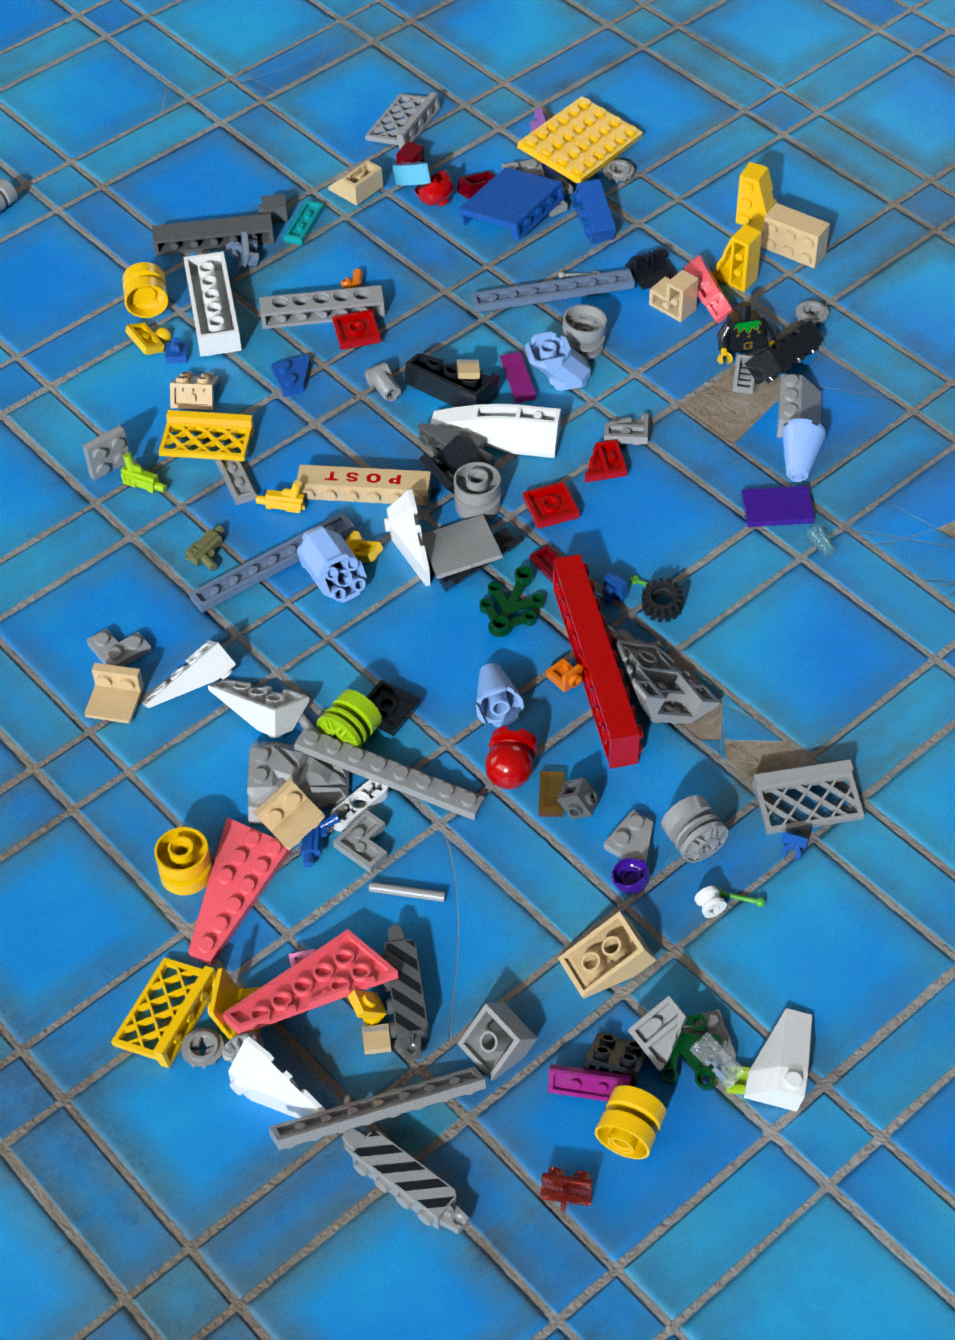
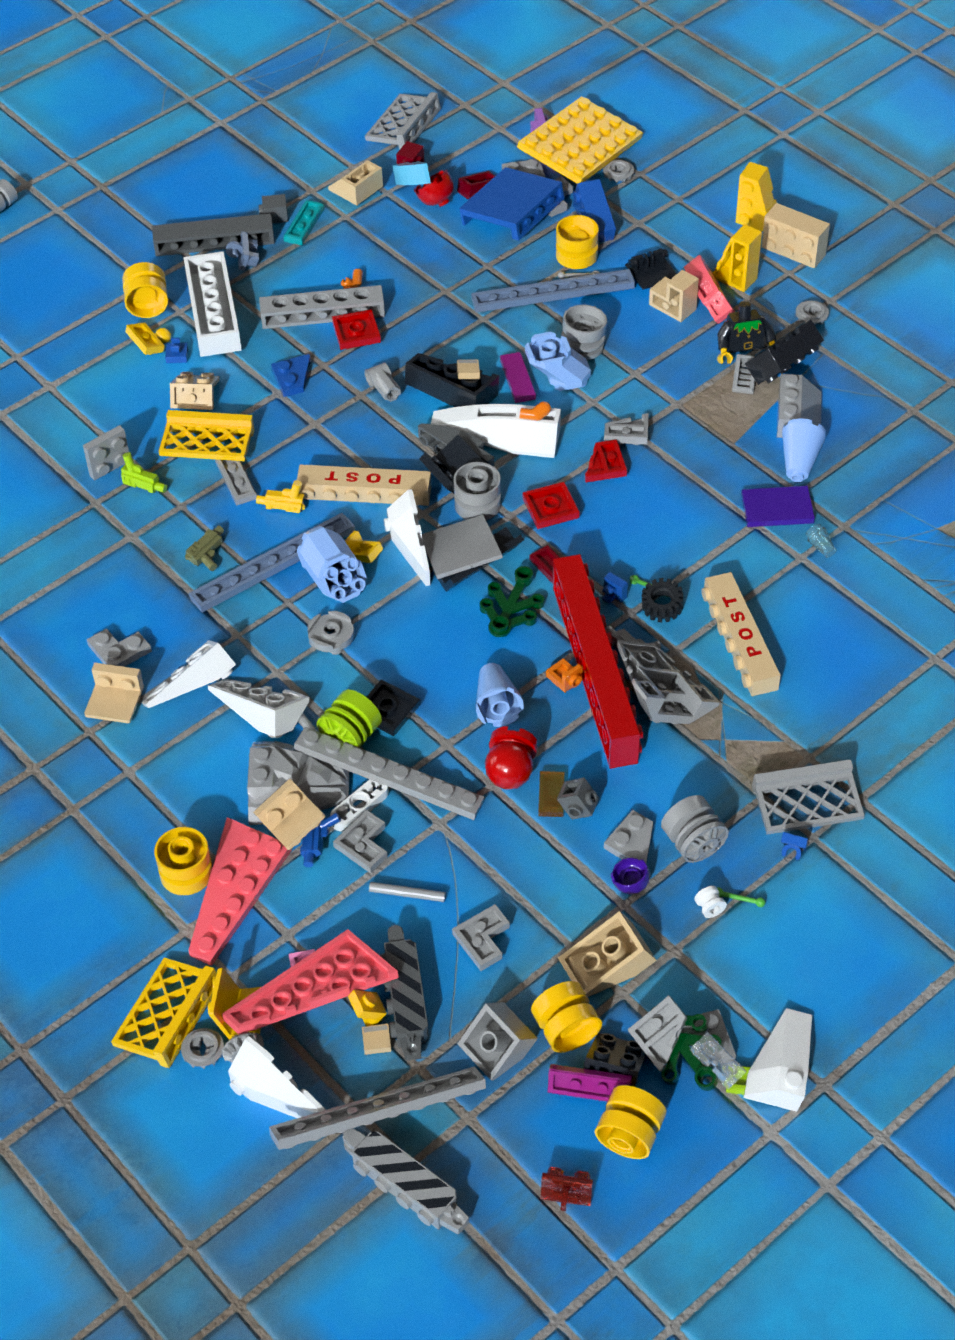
(333, 642): none -> light grey plate
(476, 936): none -> light grey plate
(536, 413): none -> orange arm
(566, 1016): none -> yellow wheel
(577, 242): none -> yellow wheel
(741, 634): none -> tan brick

